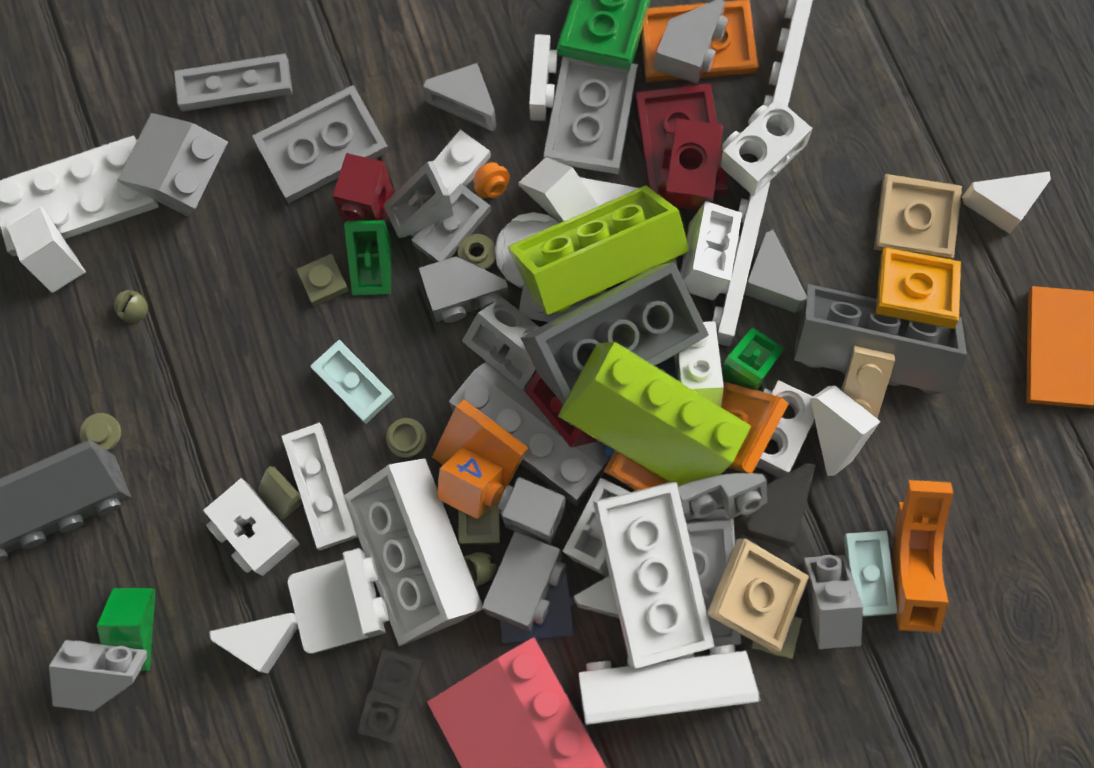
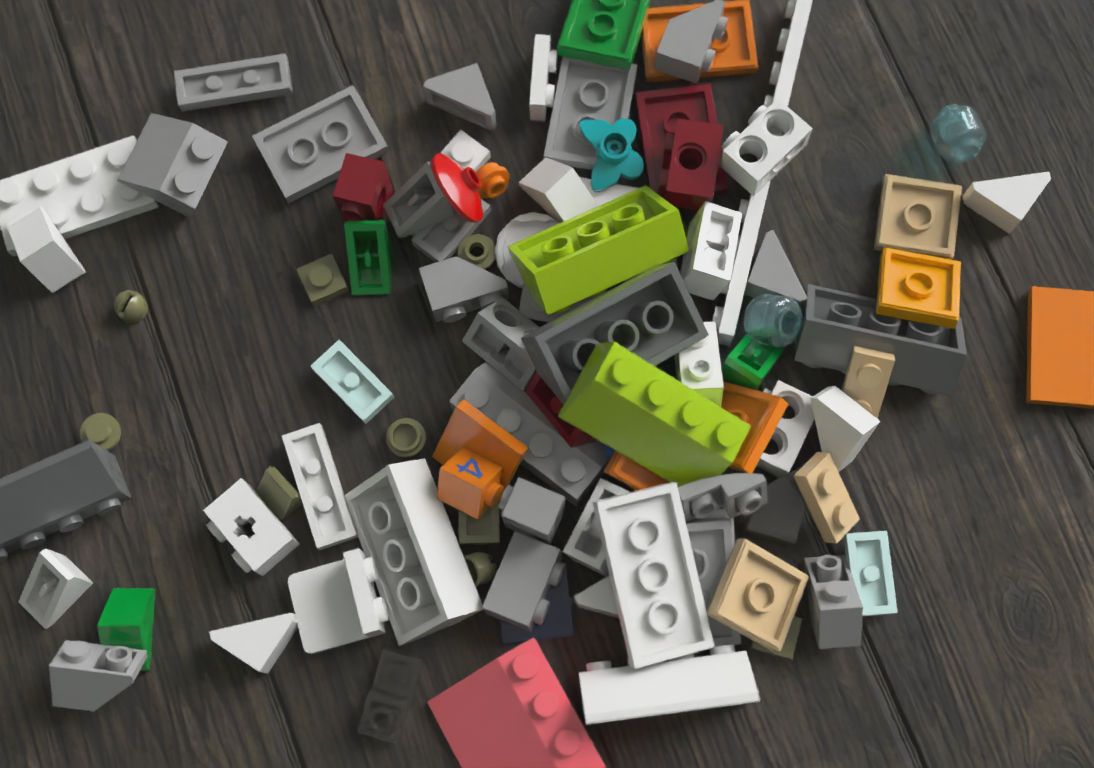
(52, 587): none -> white slope
(458, 187): none -> dish
(613, 152): none -> teal animal
(773, 320): none -> clear light blue head
(826, 497): none -> tan plate
(918, 556): orange arch -> none
(958, 133): none -> clear light blue head

